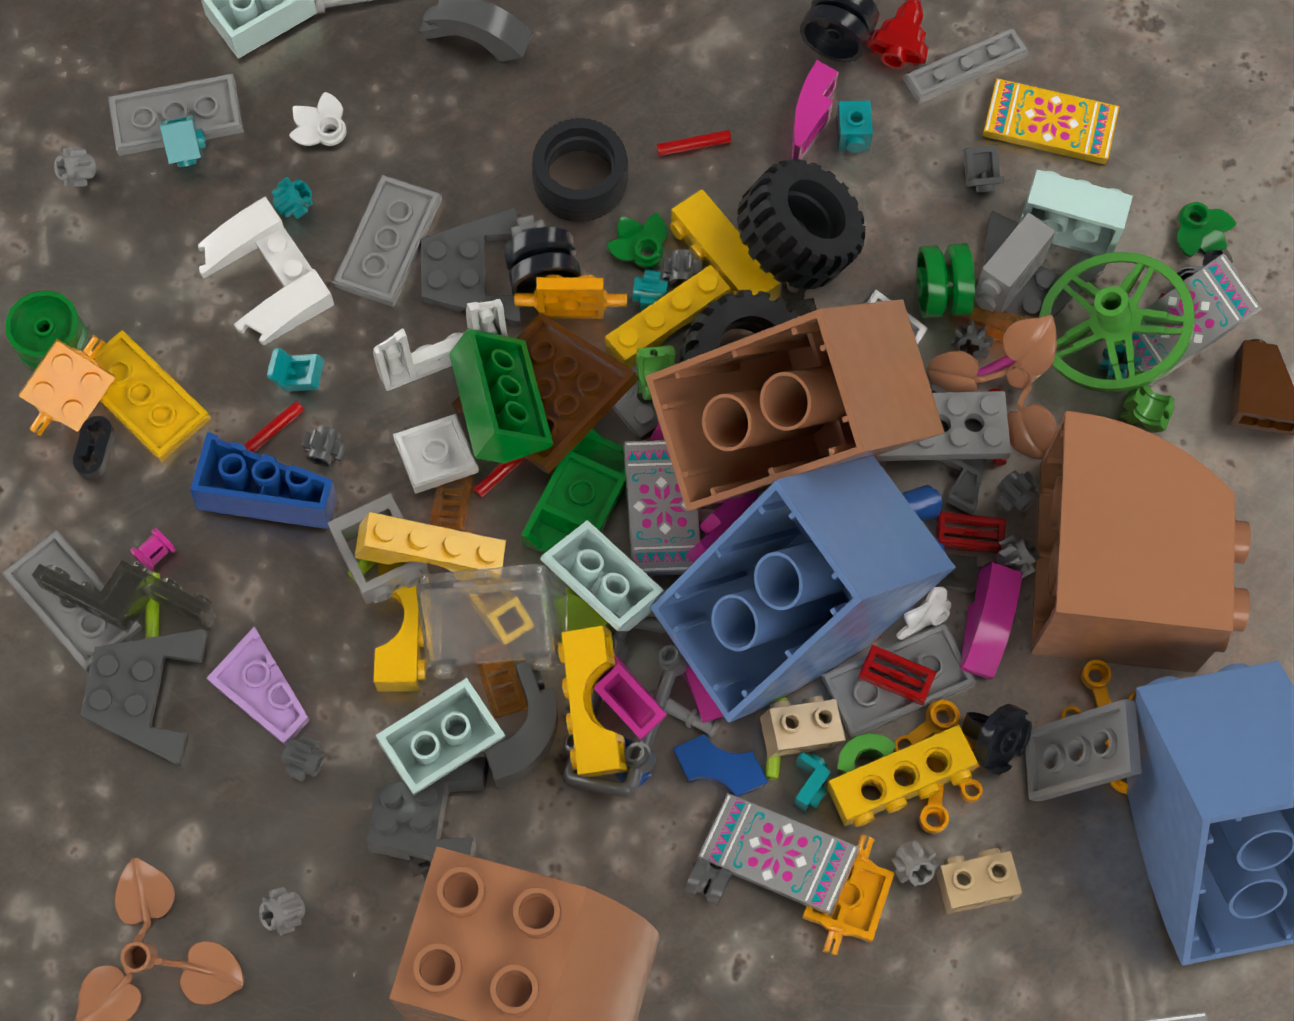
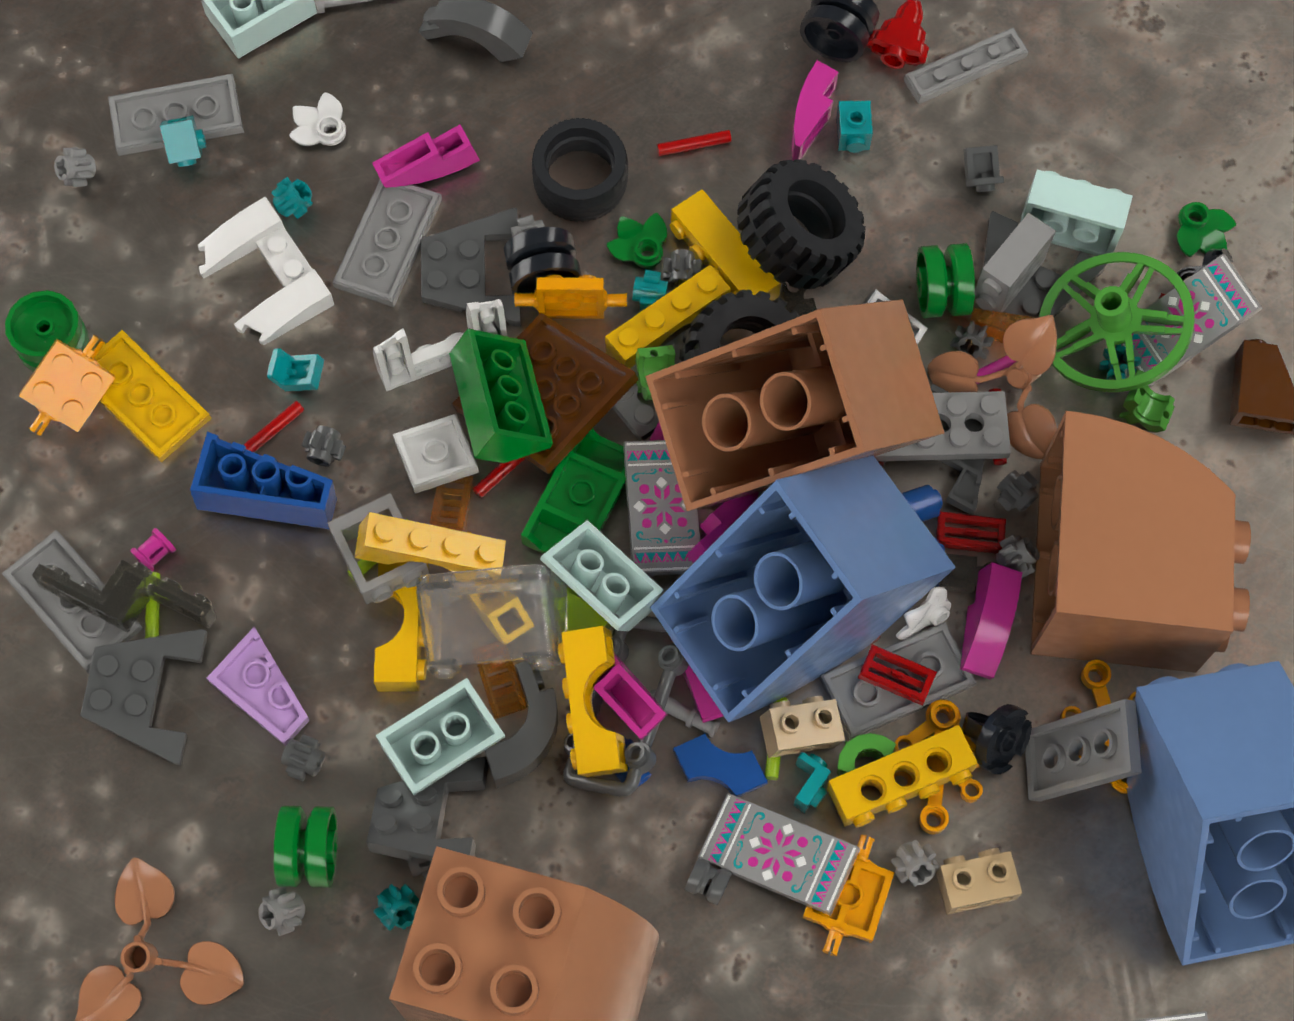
(87, 445): black beam -> none
(305, 846): none -> green wheel
(397, 907): none -> teal gear
(426, 159): none -> dark pink slope
(1051, 121): yellow tile -> none

